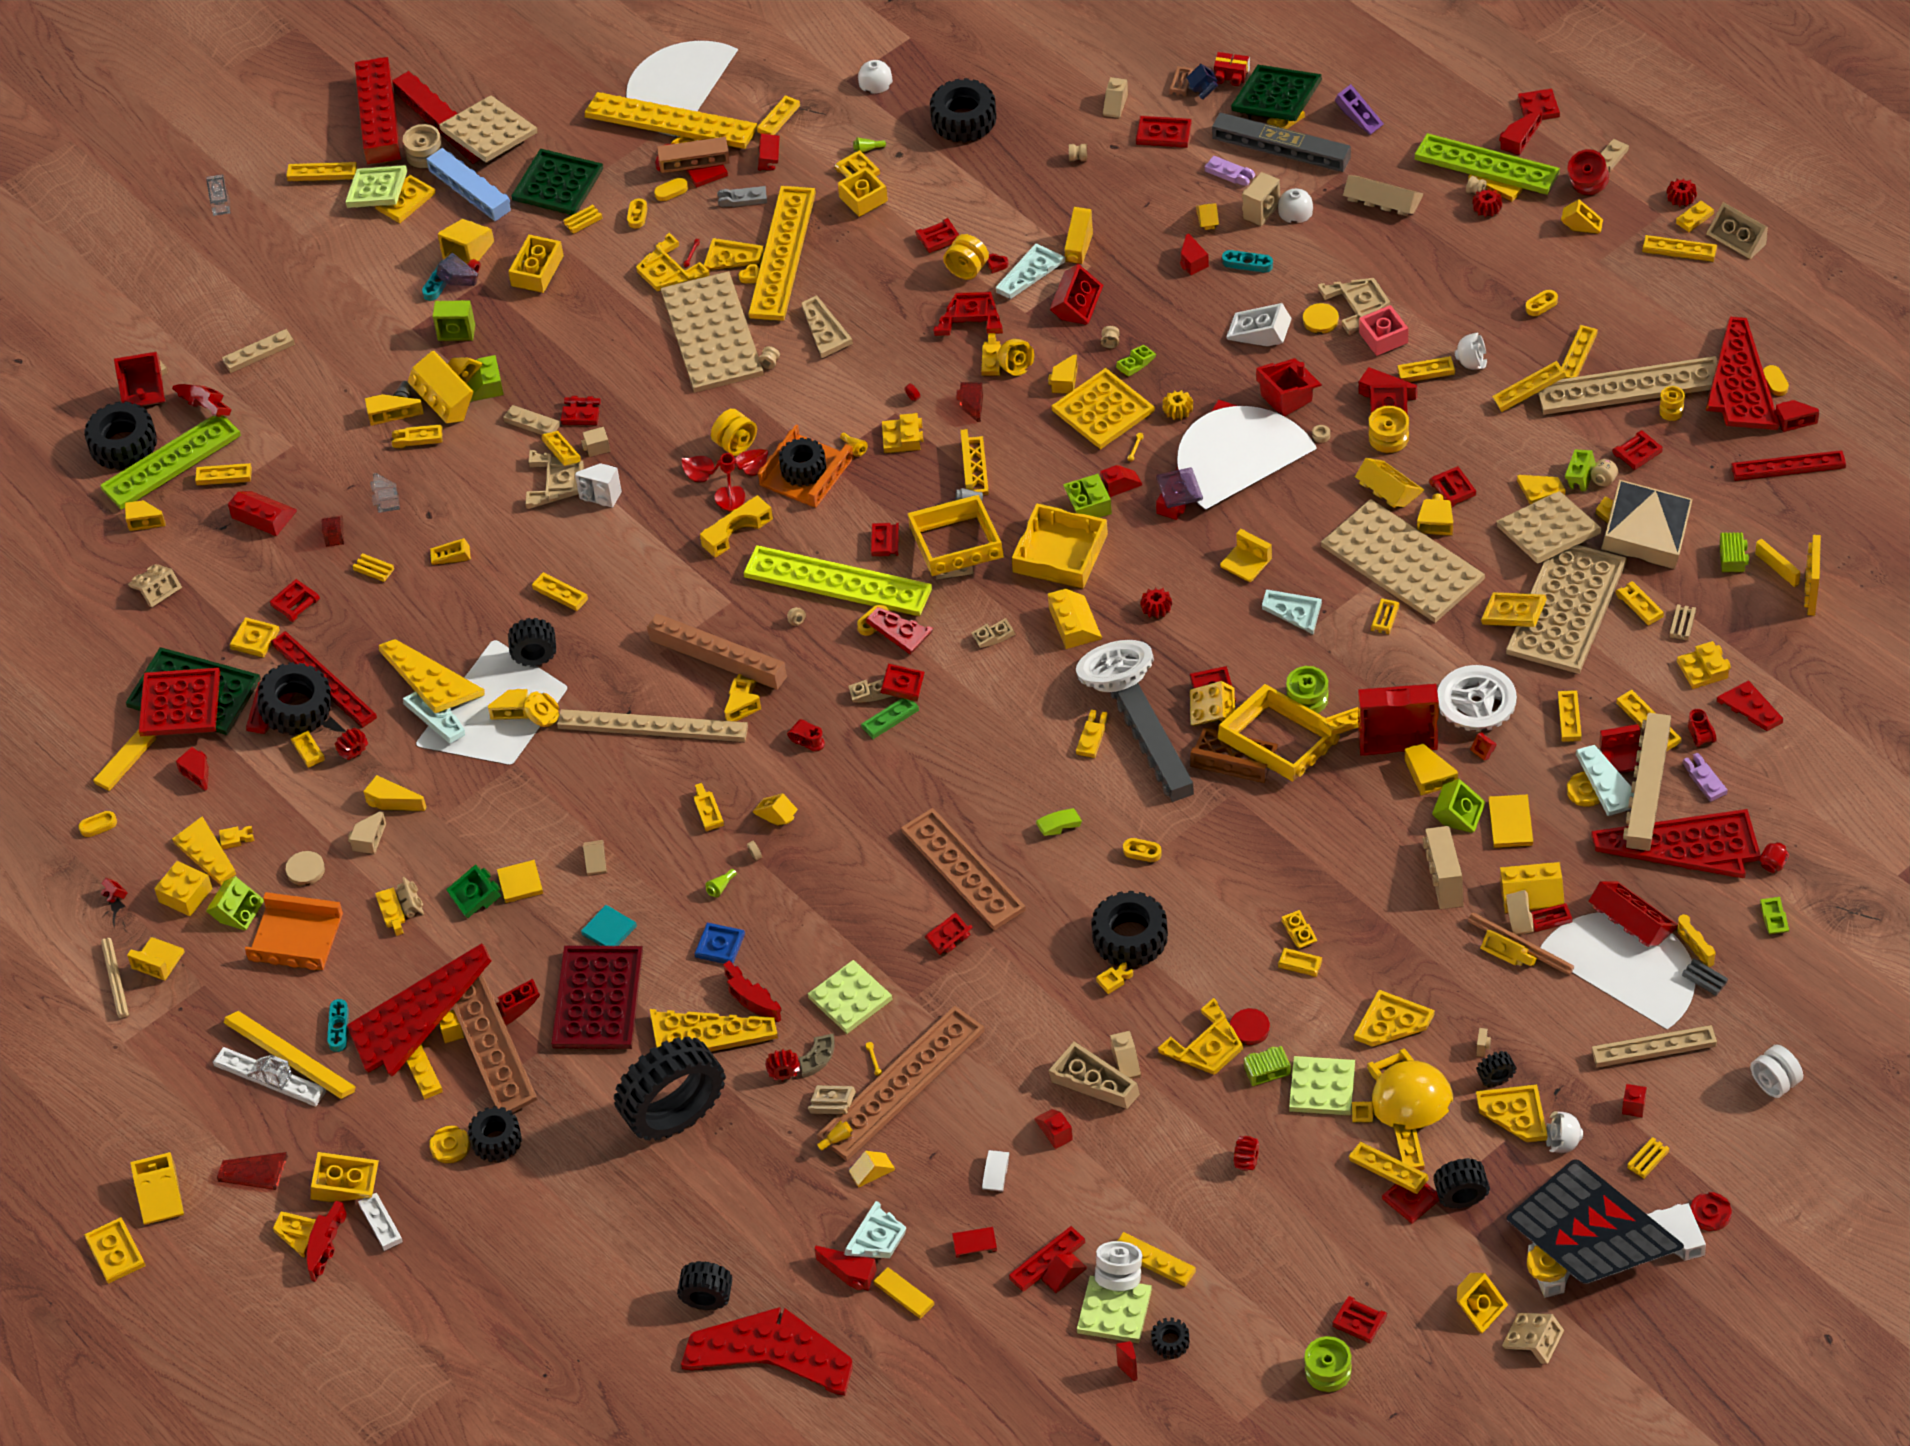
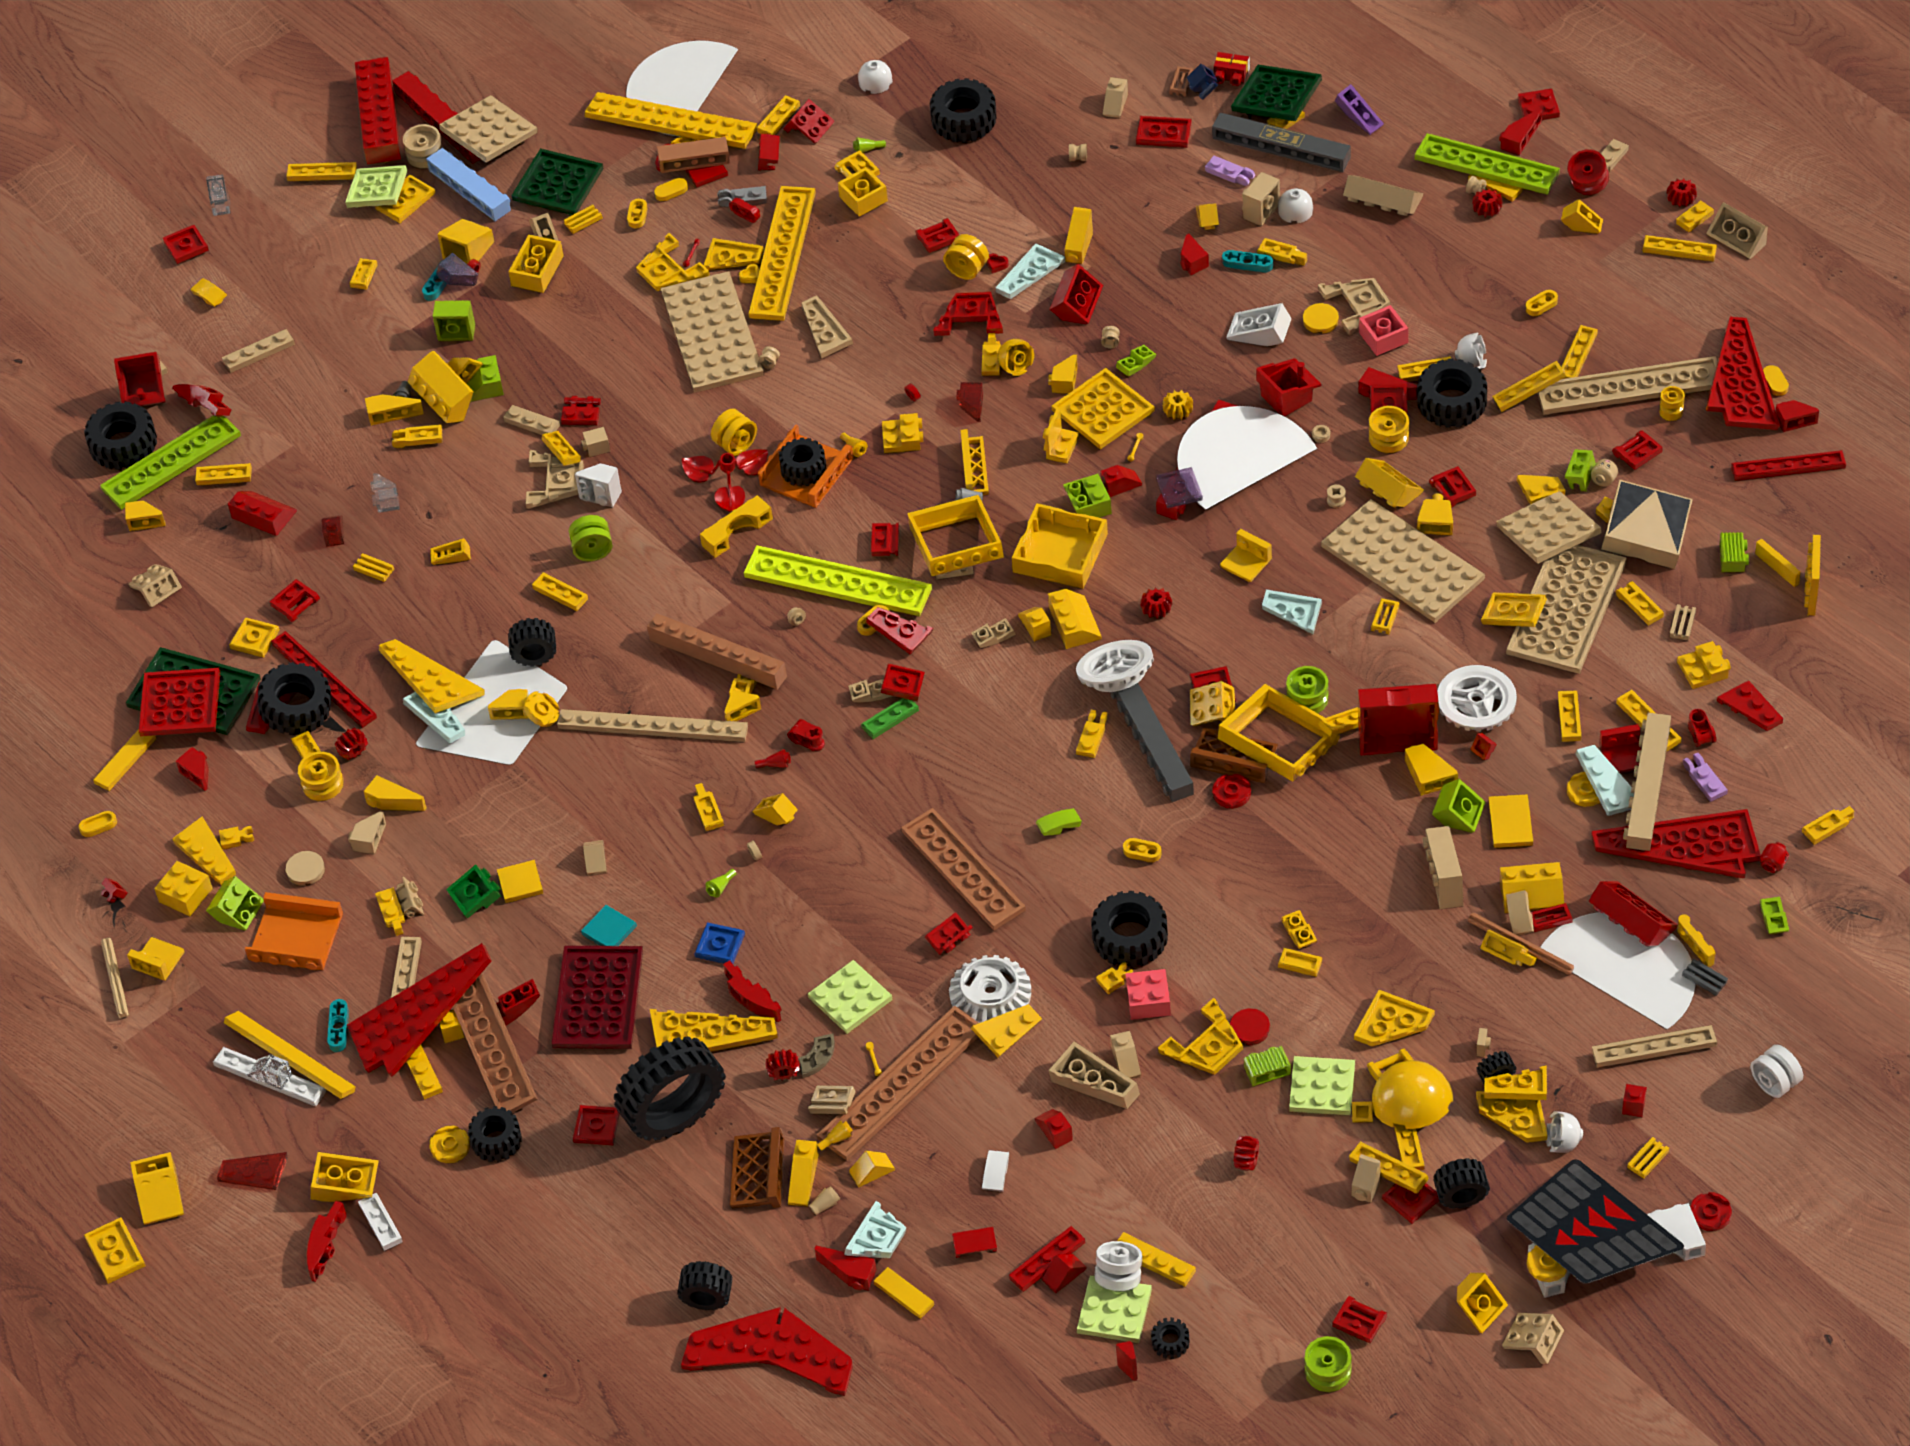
(185, 244): none -> red plate
(209, 292): none -> yellow slope
(294, 1231): yellow wing -> none
(320, 776): none -> yellow wheel
(363, 274): none -> yellow plate
(406, 964): none -> tan plate
(543, 227): none -> tan slope
(590, 538): none -> lime wheel
(596, 1125): none -> red tile
(744, 210): none -> red plate
(773, 1165): none -> dark orange fence
(778, 759): none -> red cone
(803, 1172): none -> yellow slope
(810, 121): none -> red bracket
(824, 1201): none -> tan cone
(976, 1001): none -> white gear
(1006, 1029): none -> yellow wing
(1036, 623): none -> yellow slope
(1058, 441): none -> yellow bracket
(1148, 994): none -> coral brick
(1231, 791): none -> red tile
(1282, 252): none -> yellow hinge
(1336, 496): none -> tan wheel
(1366, 1178): none -> tan slope
(1452, 410): none -> black tyre
(1520, 1086): none -> yellow wing
(1828, 824): none -> yellow hinge

